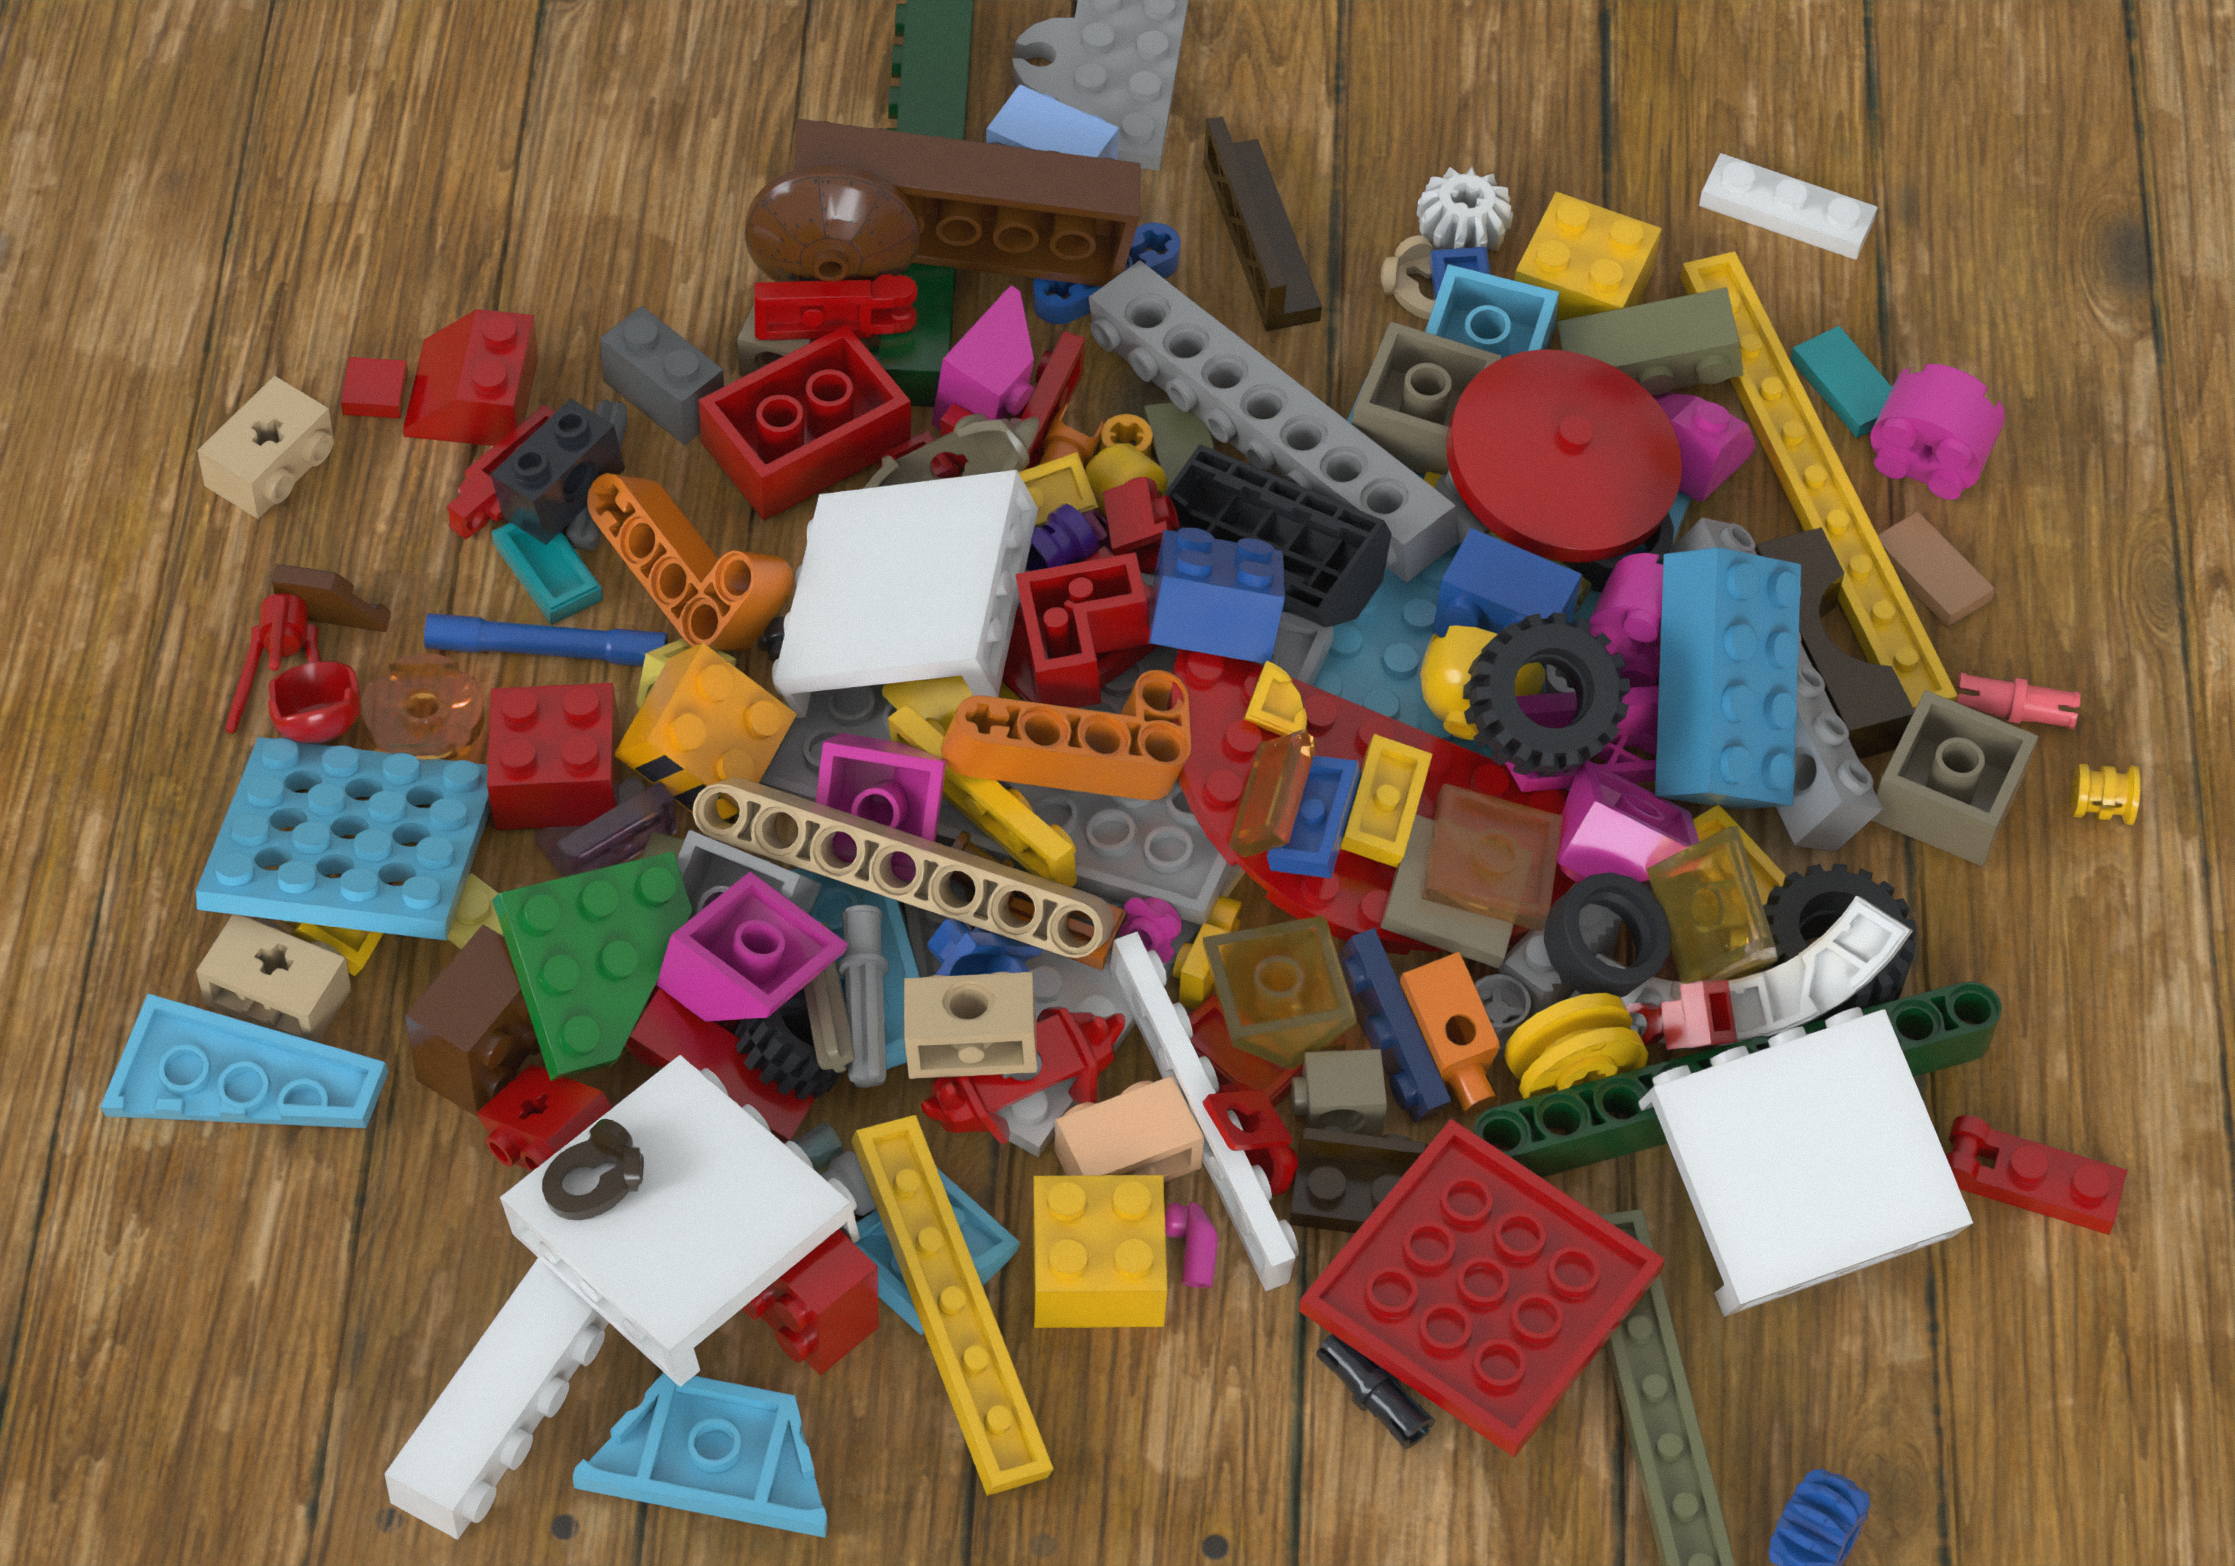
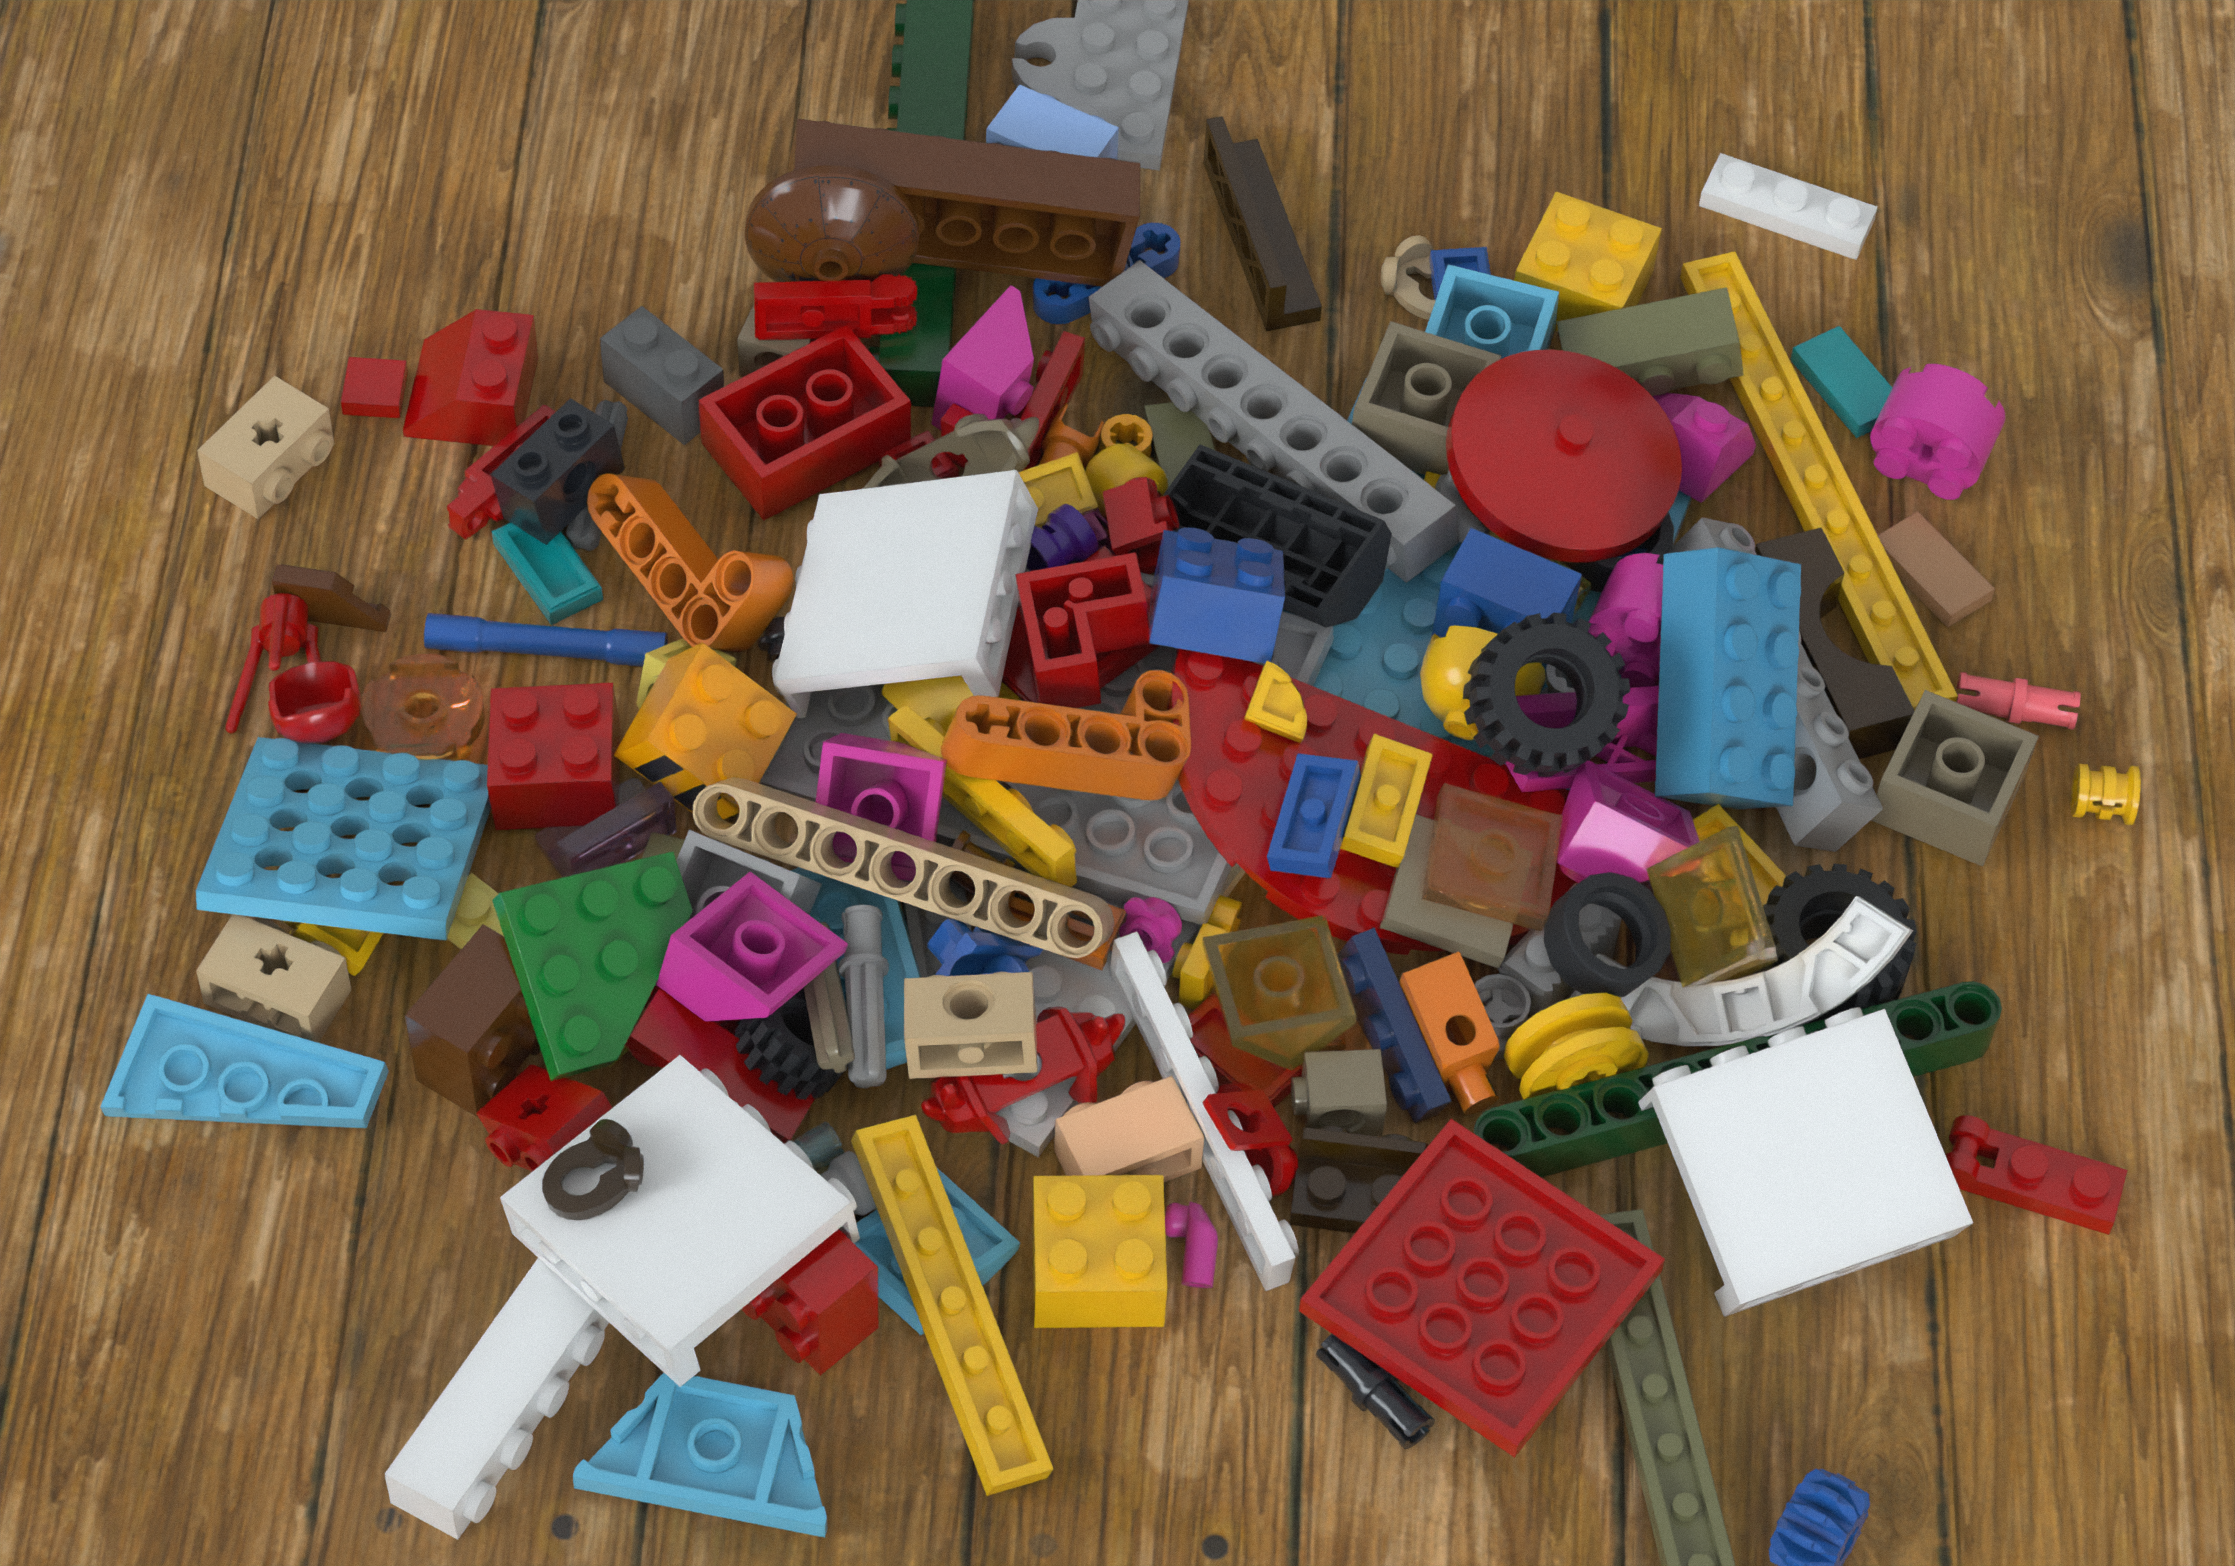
(1273, 793): clear orange tile -> none
(1464, 211): white gear -> none
(1697, 1020): red piece -> none

